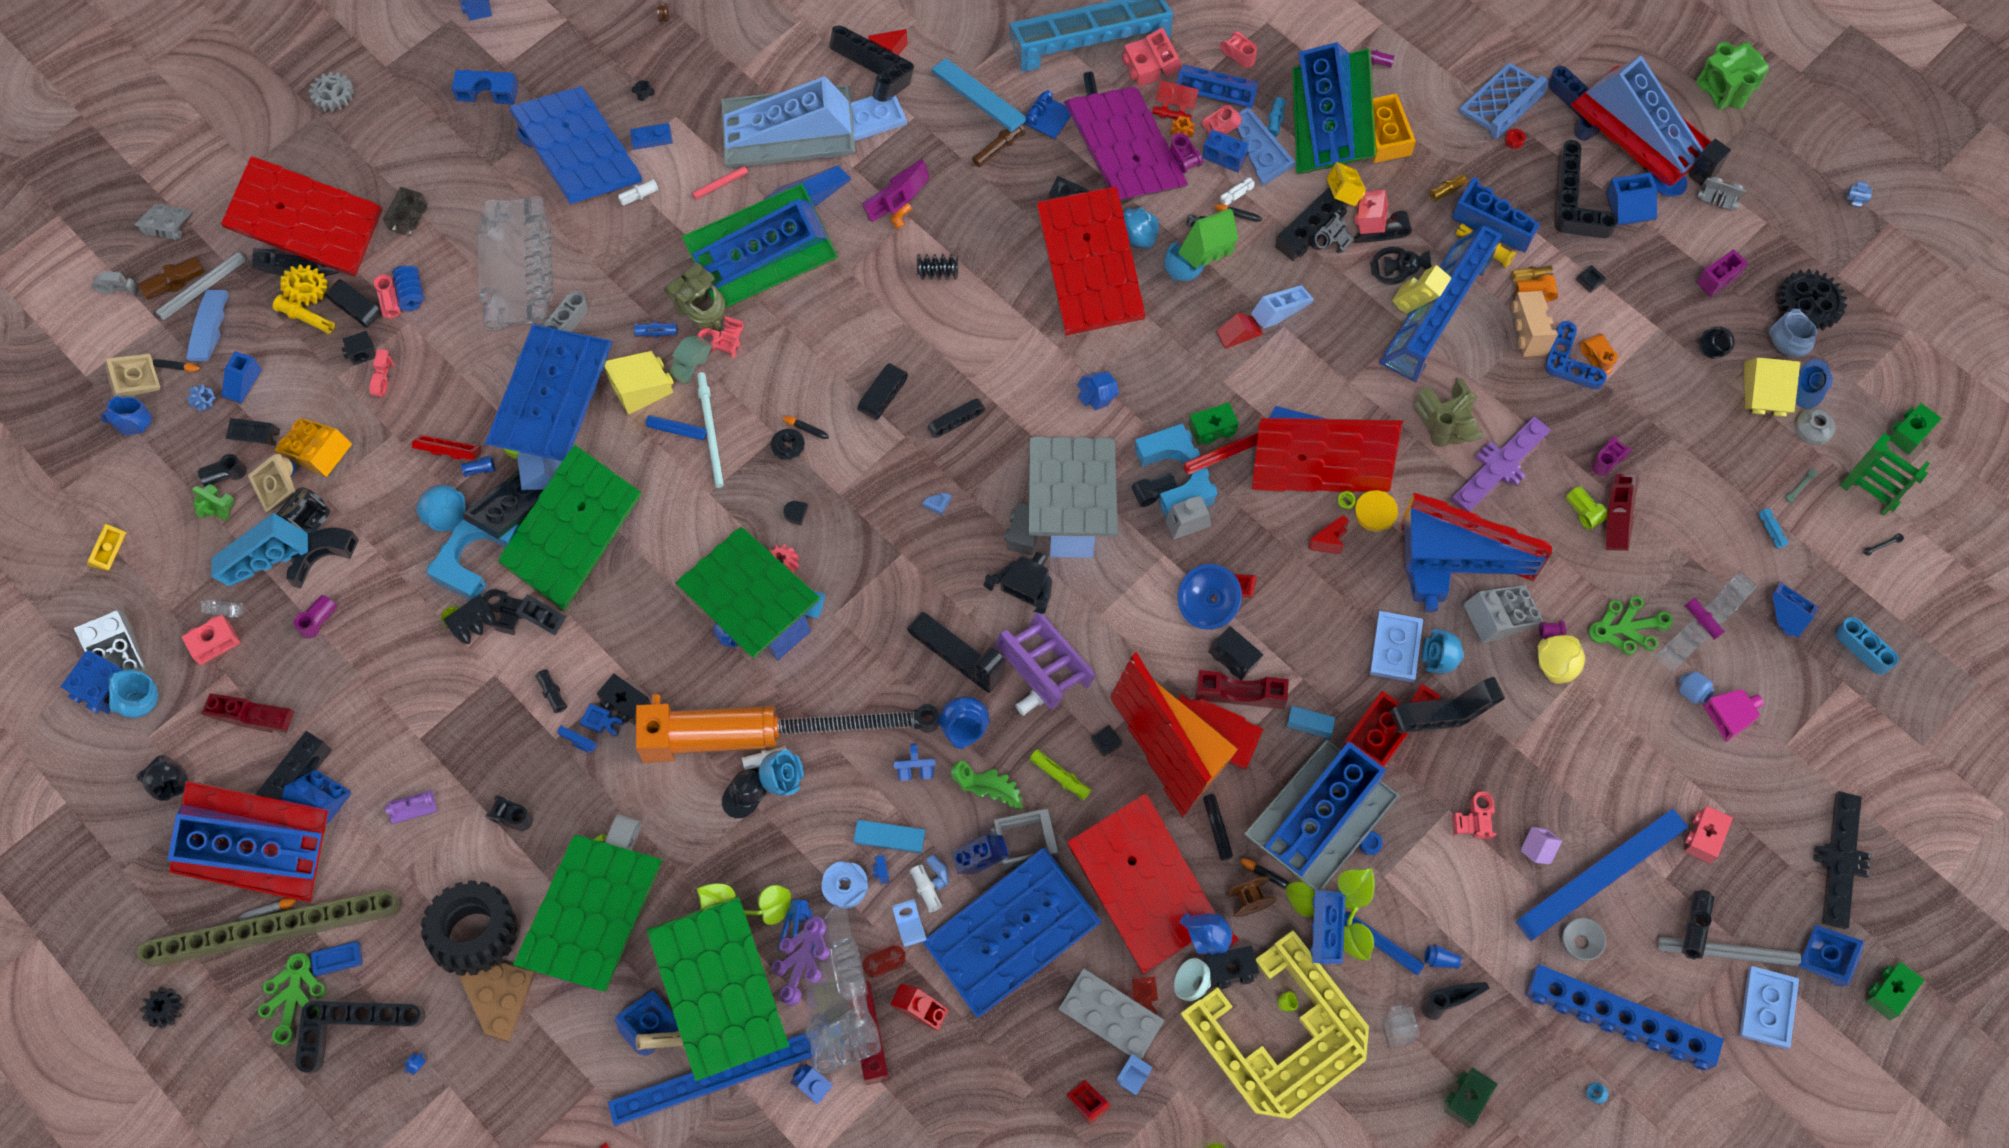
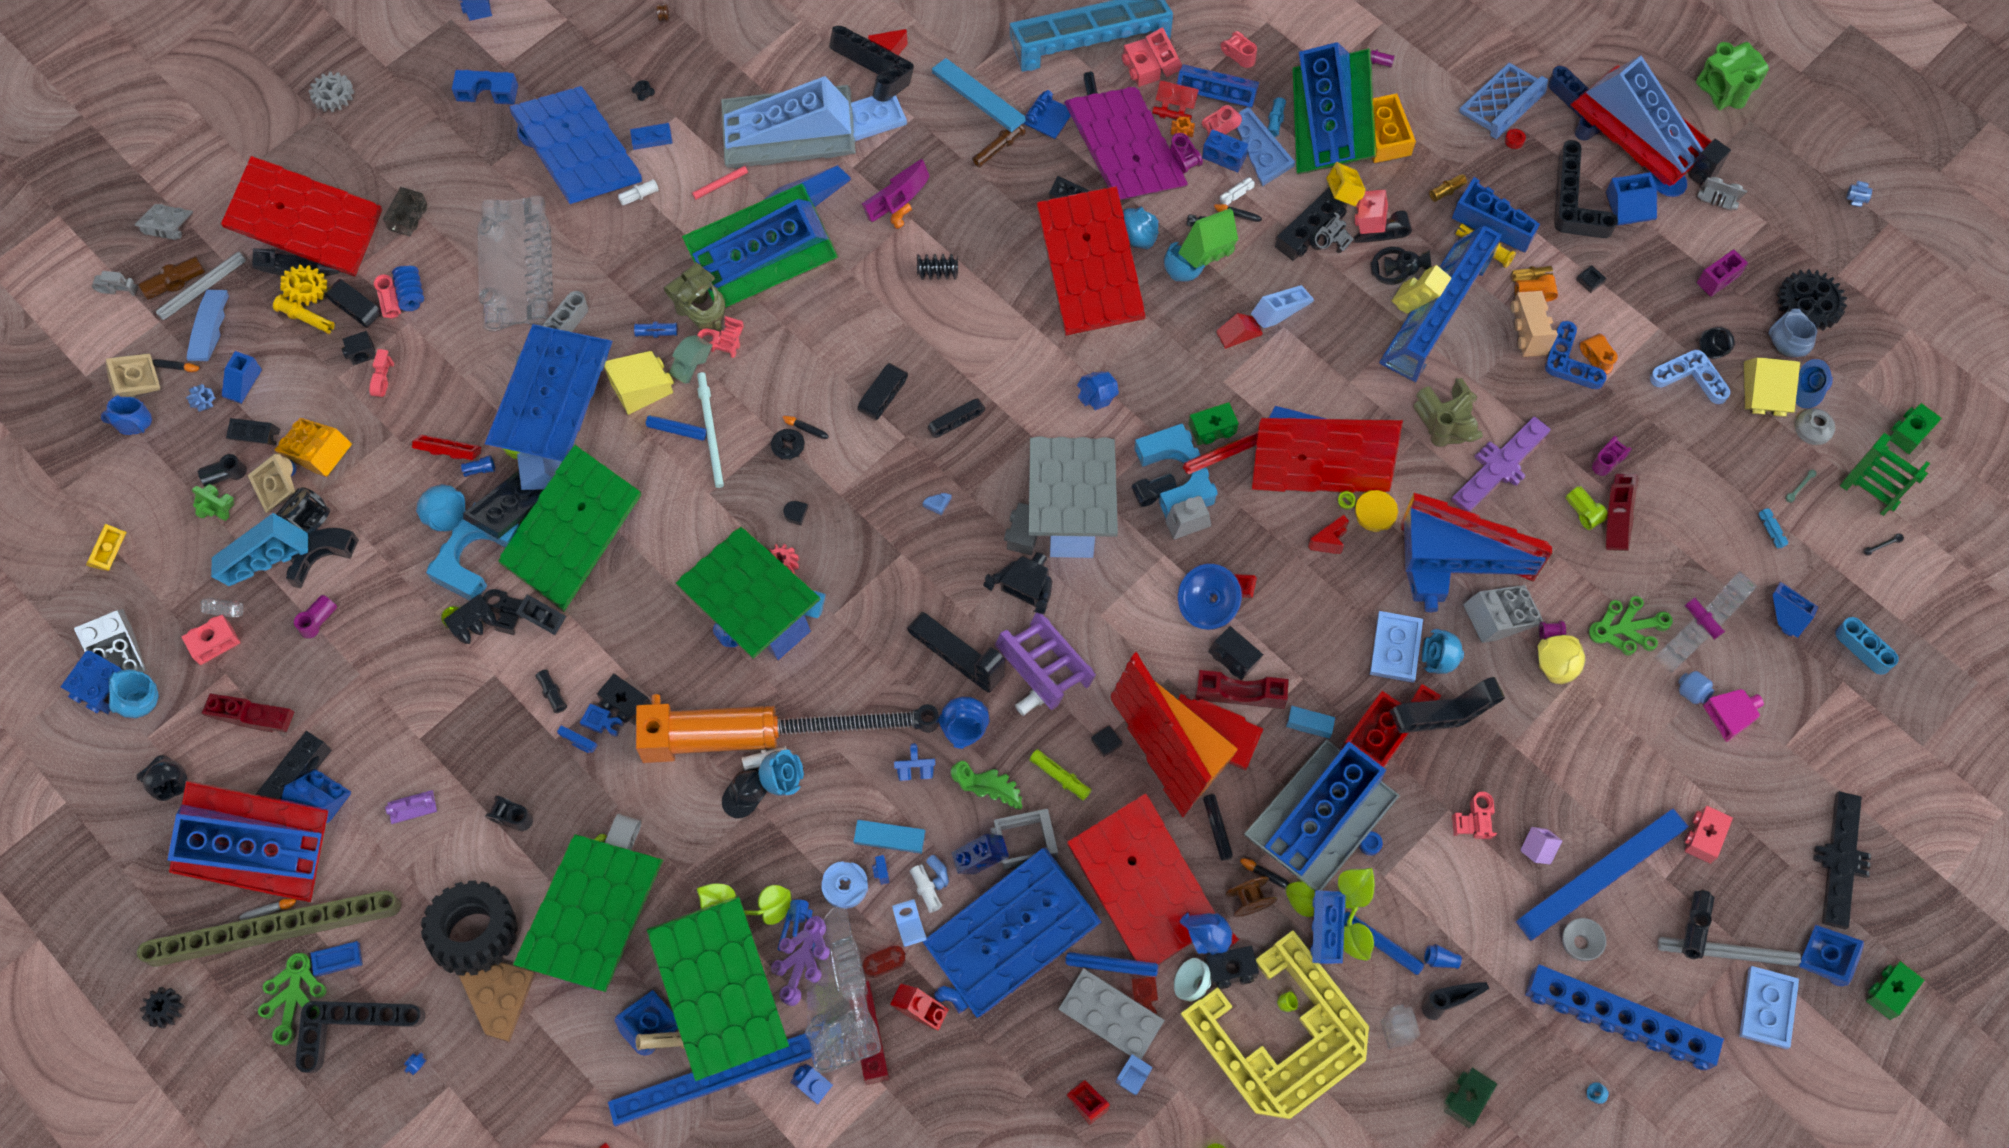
(952, 995): none -> blue arm
(1111, 964): none -> blue axle
(1696, 370): none -> light blue beam

